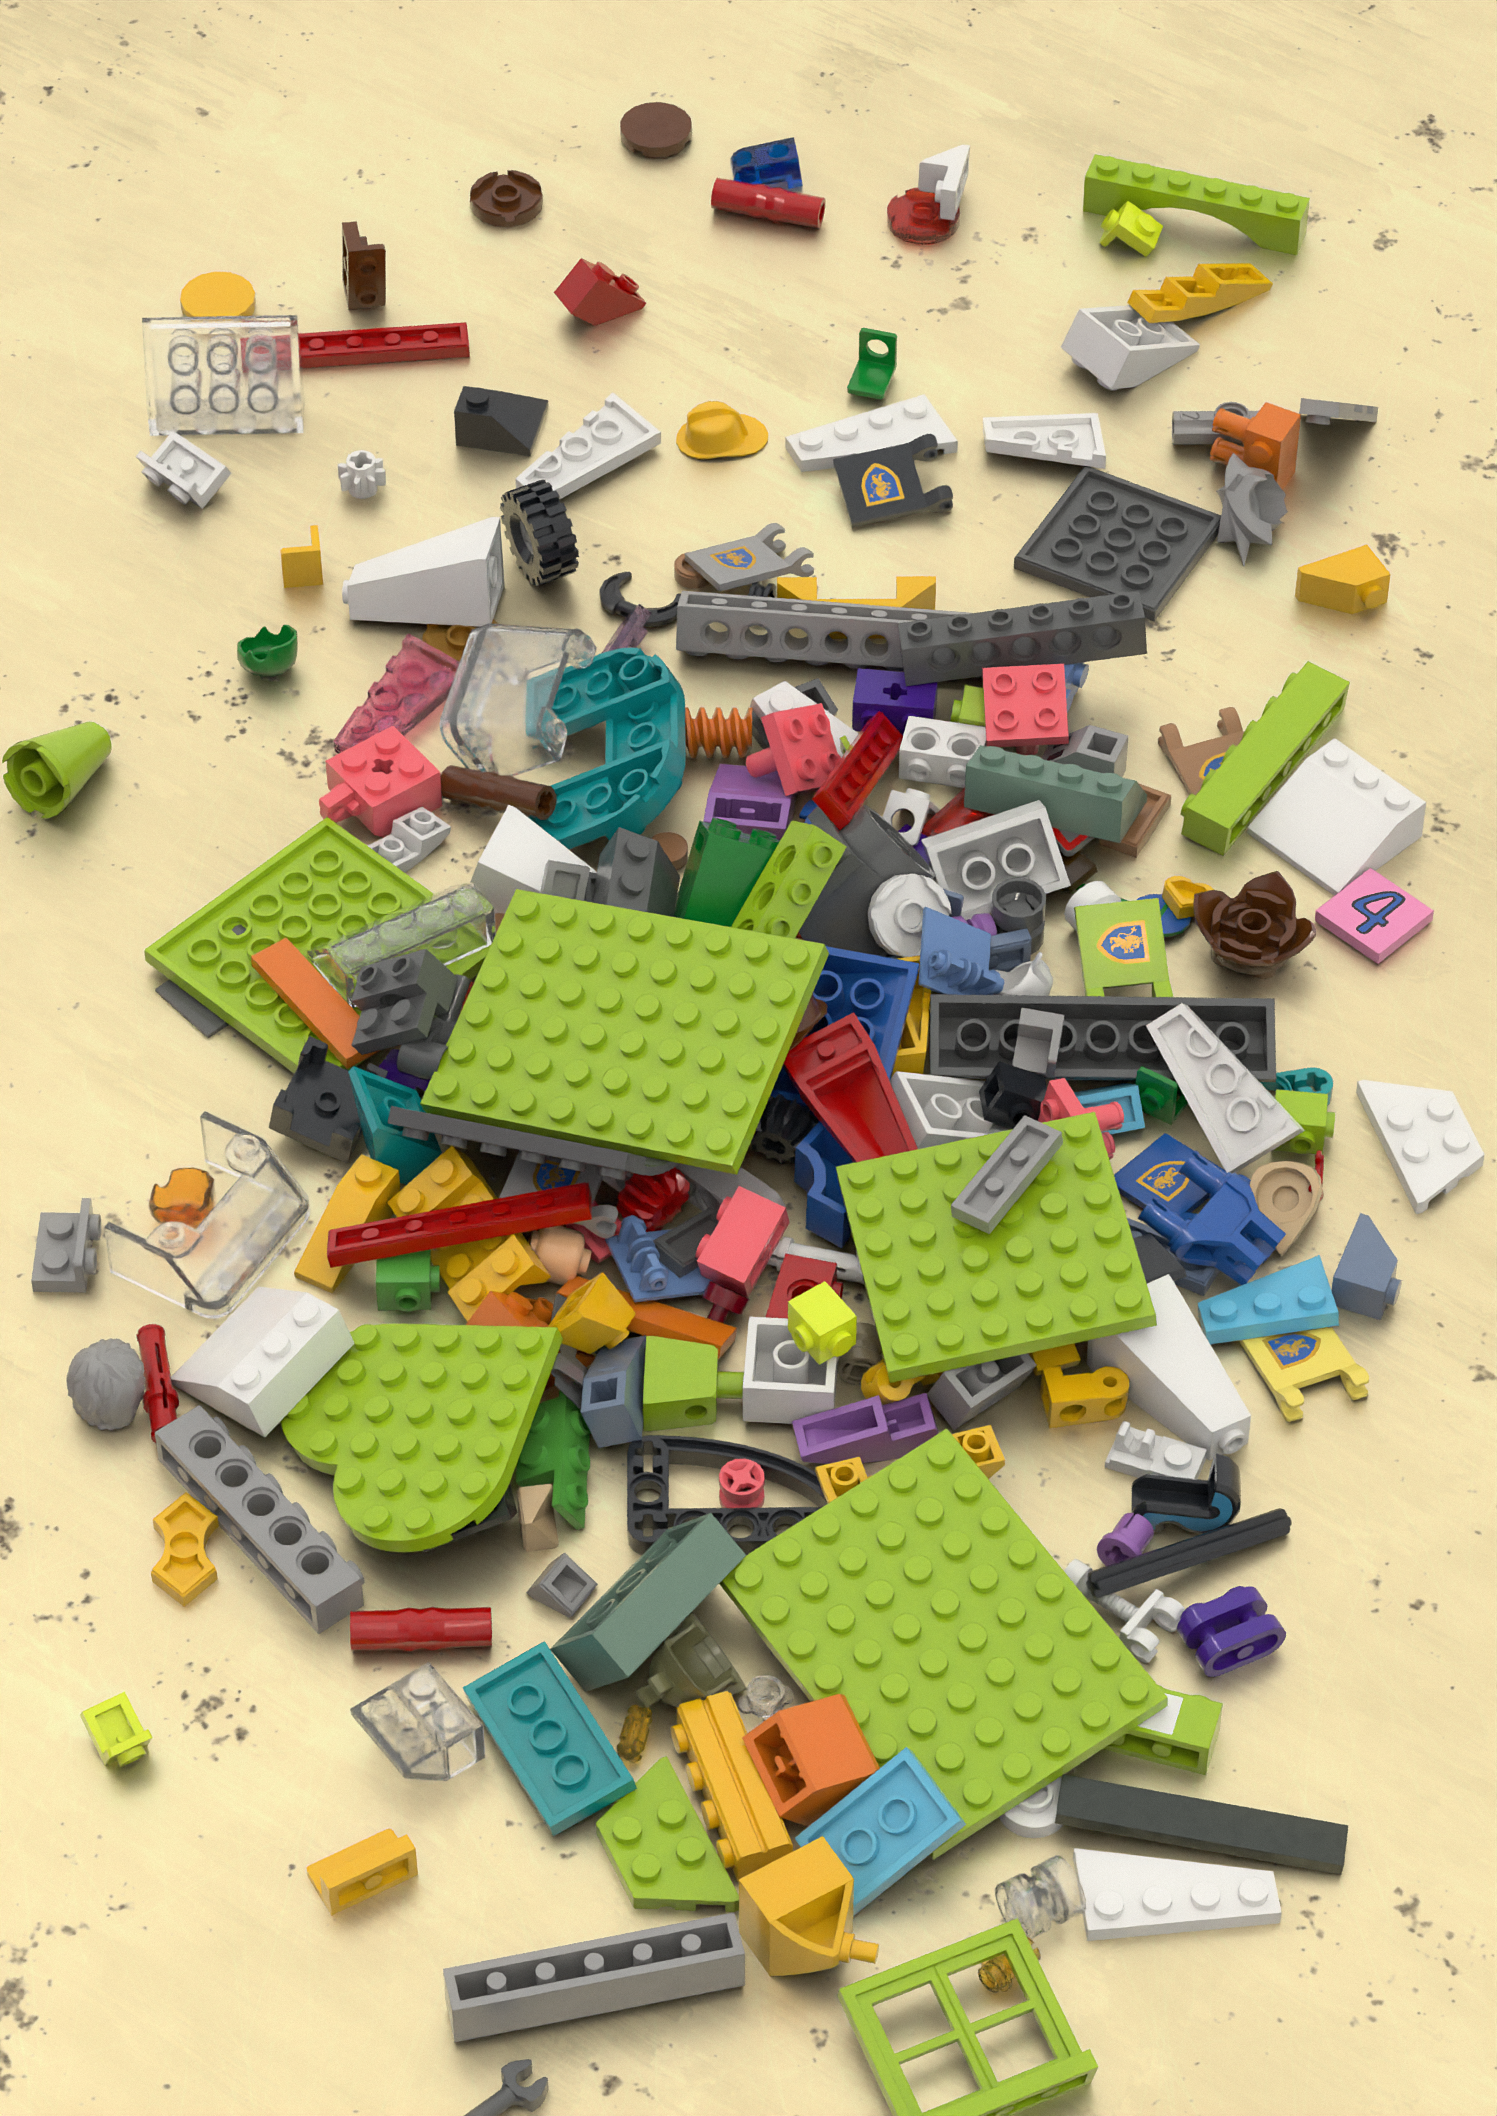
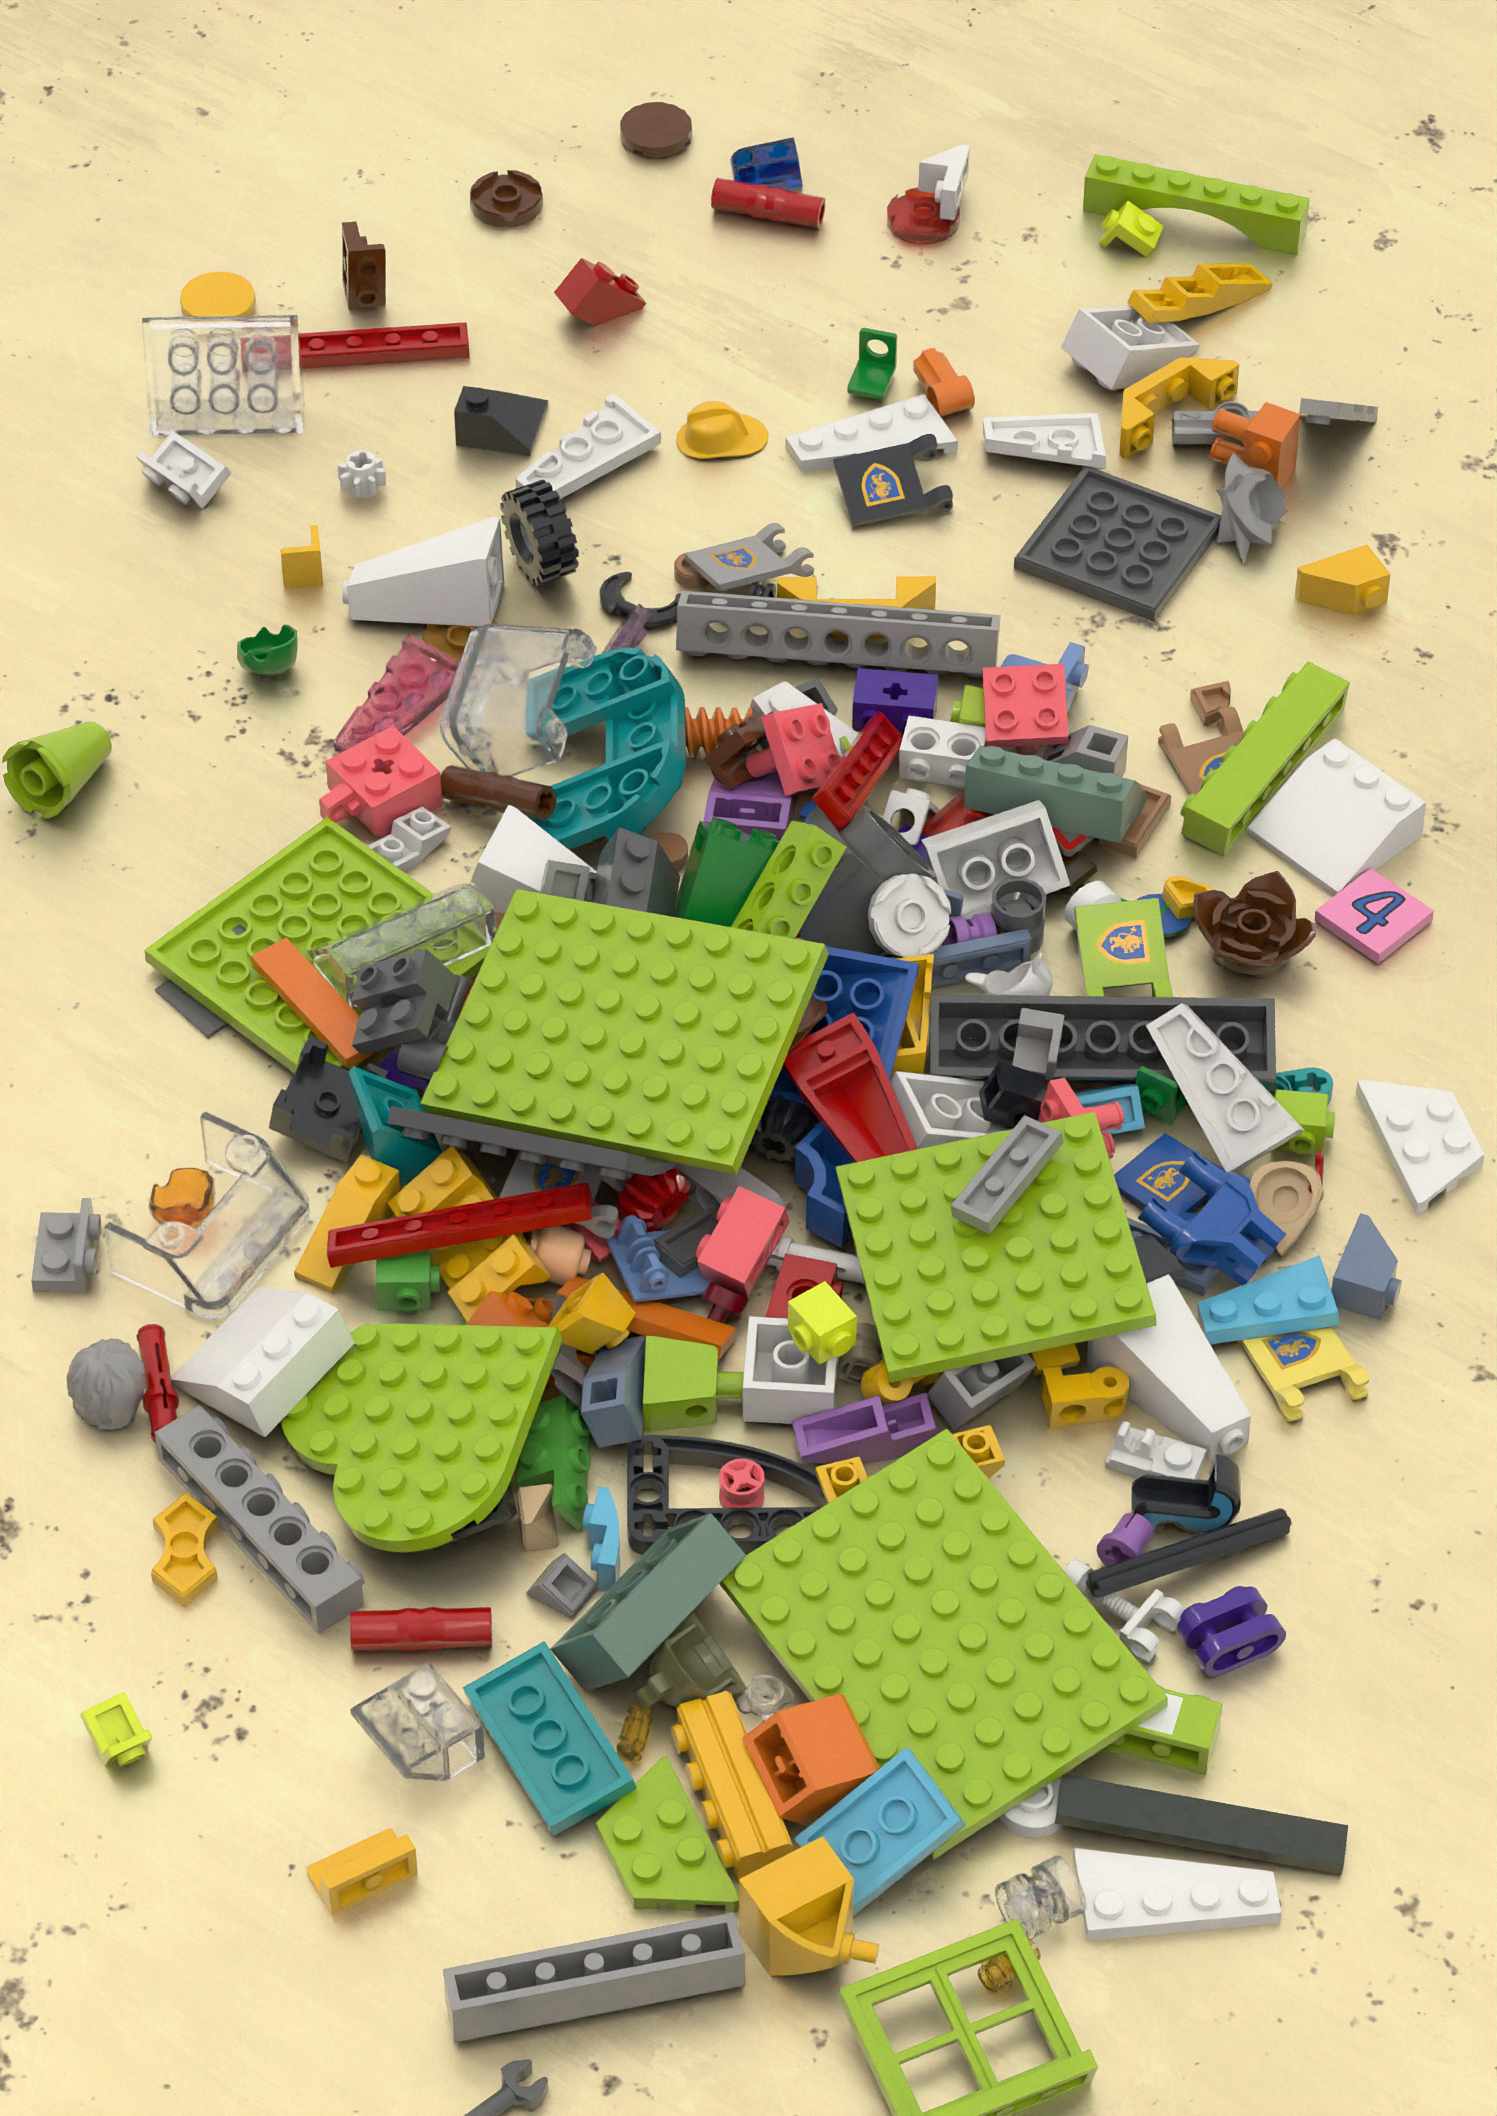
(603, 1526): none -> medium azure slope
(737, 743): none -> reddish brown bracket
(943, 386): none -> orange piece
(955, 957): medium blue hinge -> none
(1023, 636): dark grey brick -> none
(1203, 379): none -> yellow slope
(1209, 700): none -> medium nougat tile

